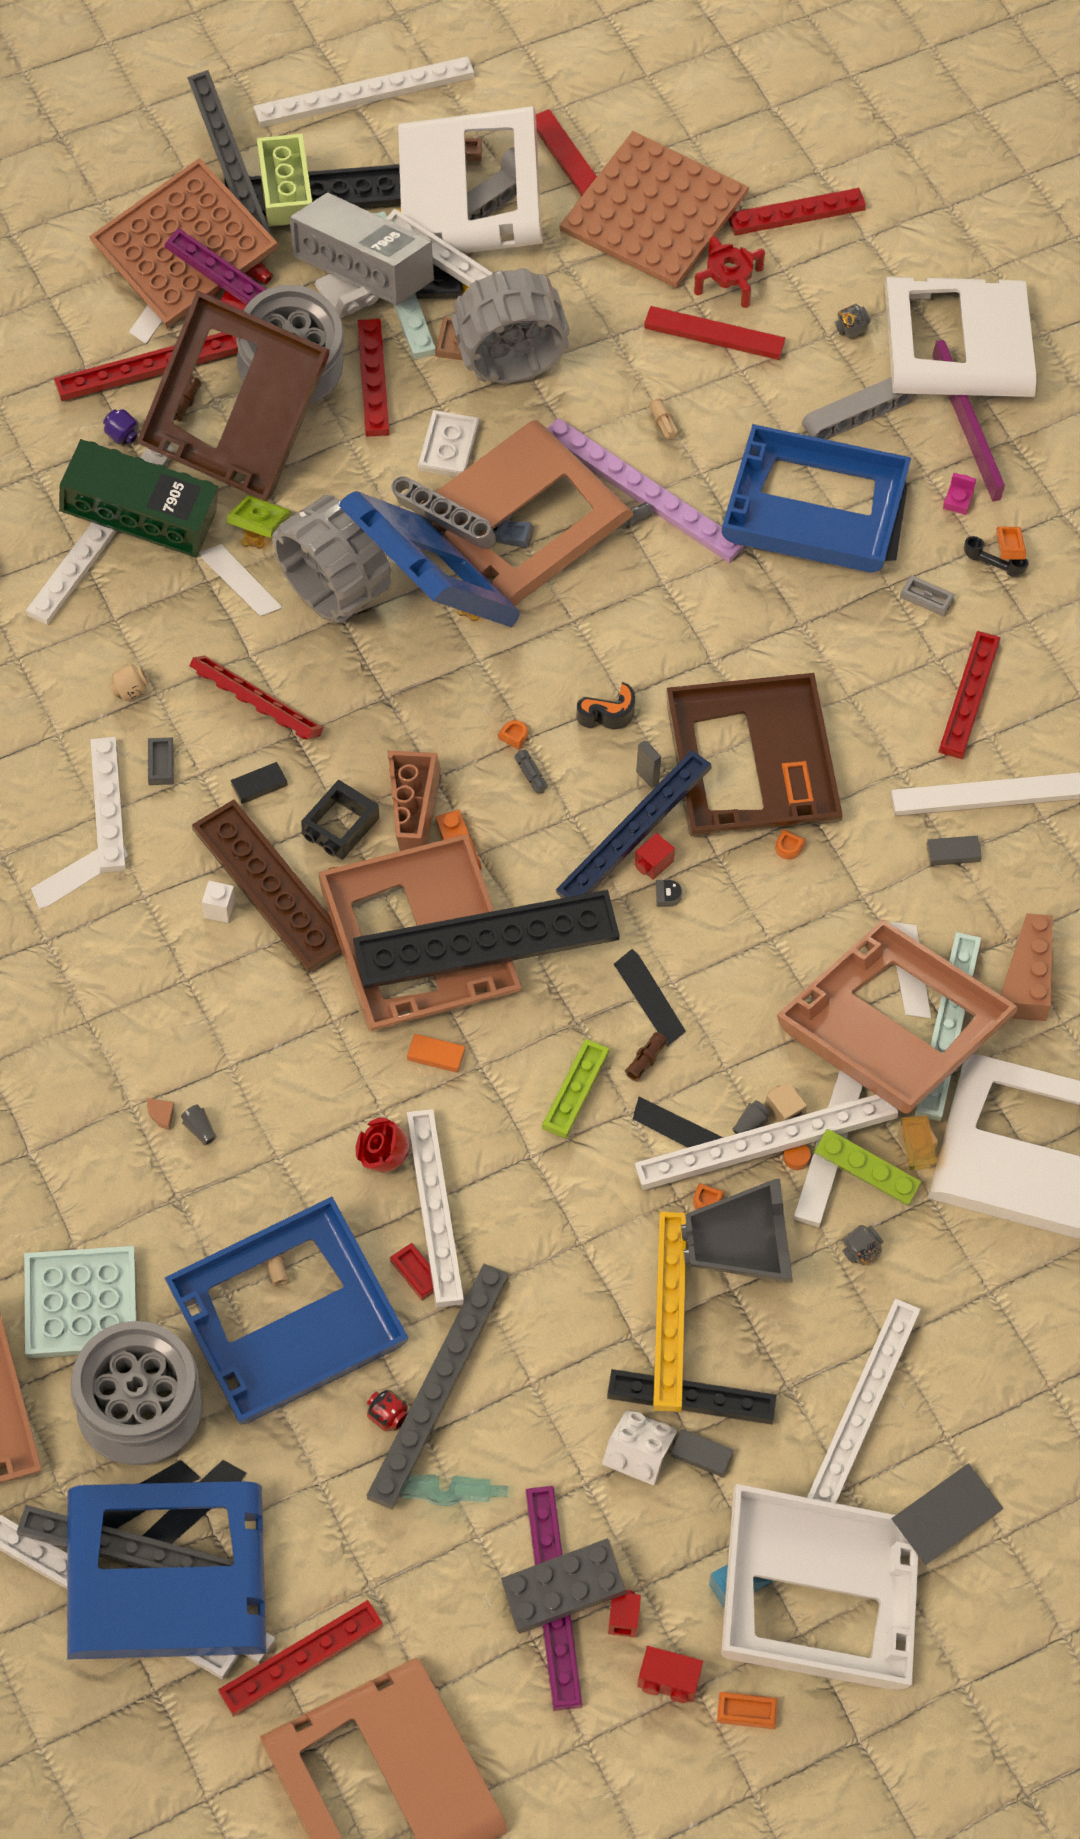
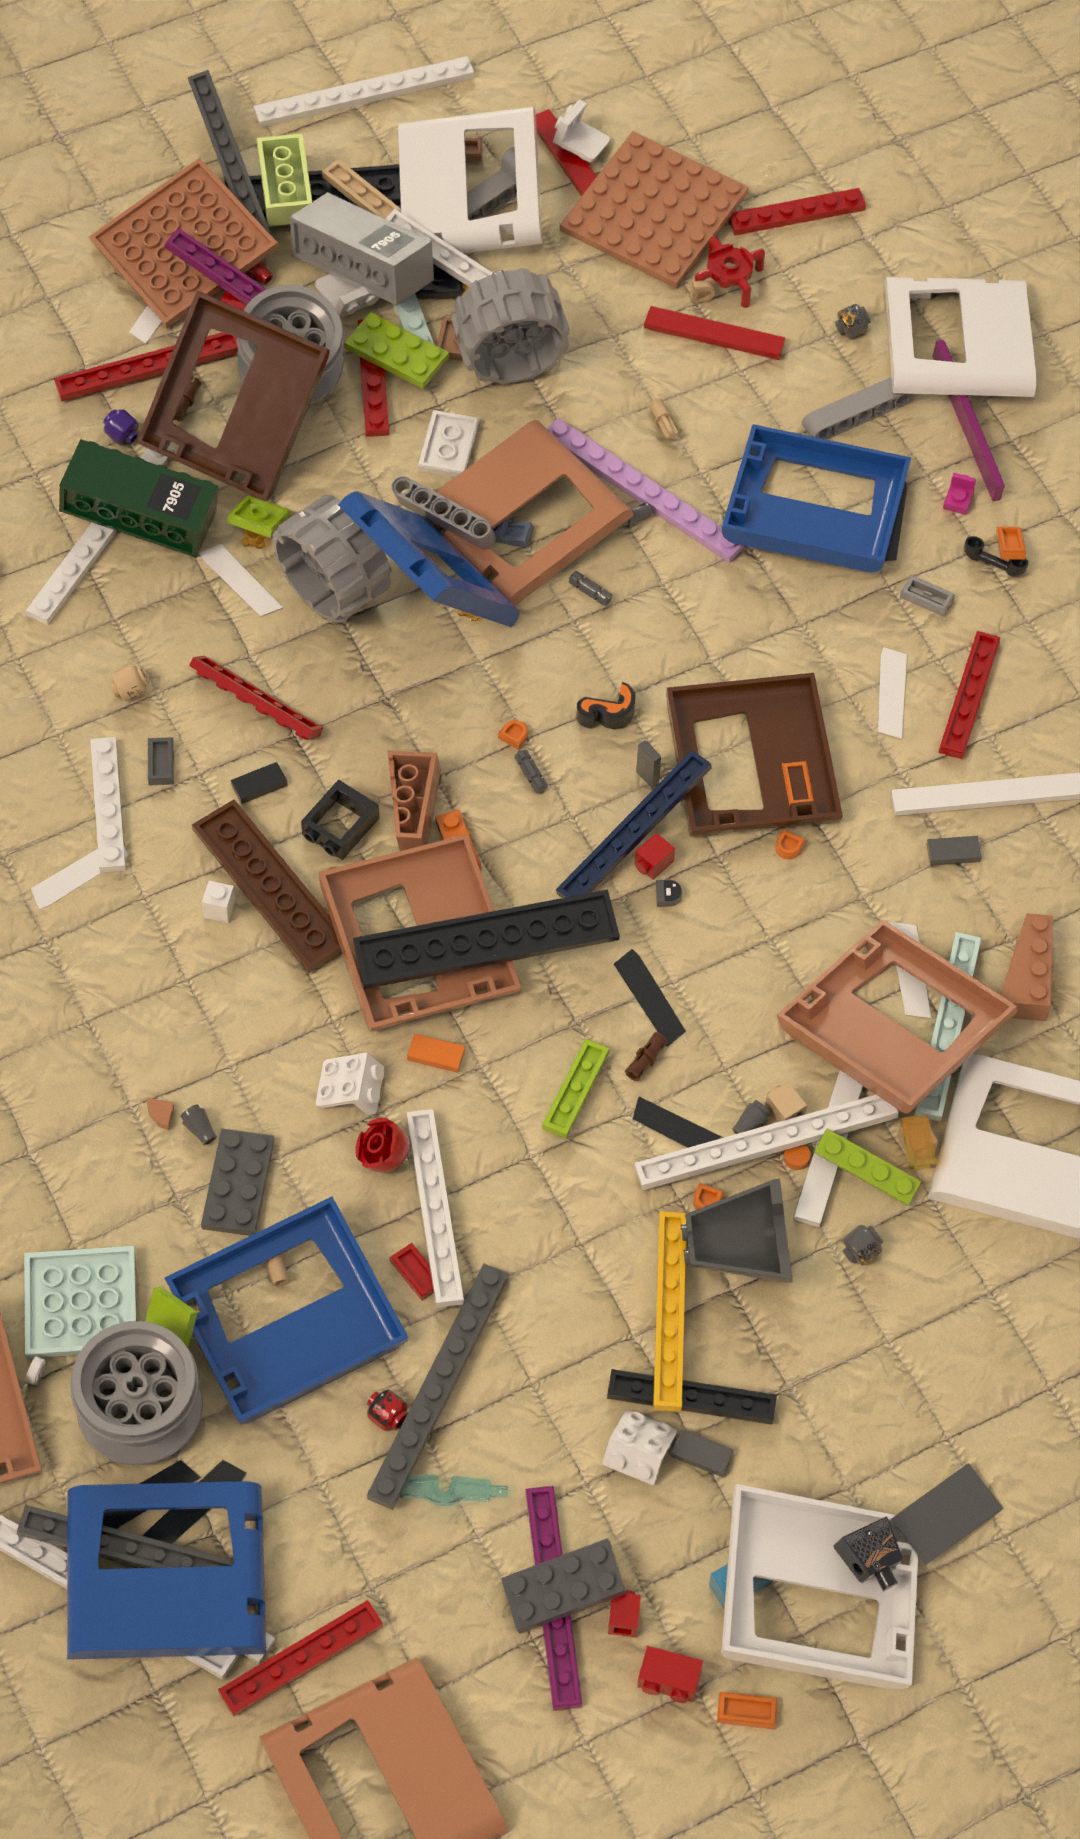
(35, 1371): none -> white tile
(171, 1314): none -> lime tile
(237, 1182): none -> dark grey plate
(351, 1080): none -> white bracket
(358, 189): none -> tan plate
(396, 350): none -> lime plate
(578, 136): none -> white bracket
(590, 588): none -> dark grey axle
(701, 291): none -> tan tile
(864, 1402): white plate -> none
(871, 1553): none -> torso
(892, 692): none -> white sticker

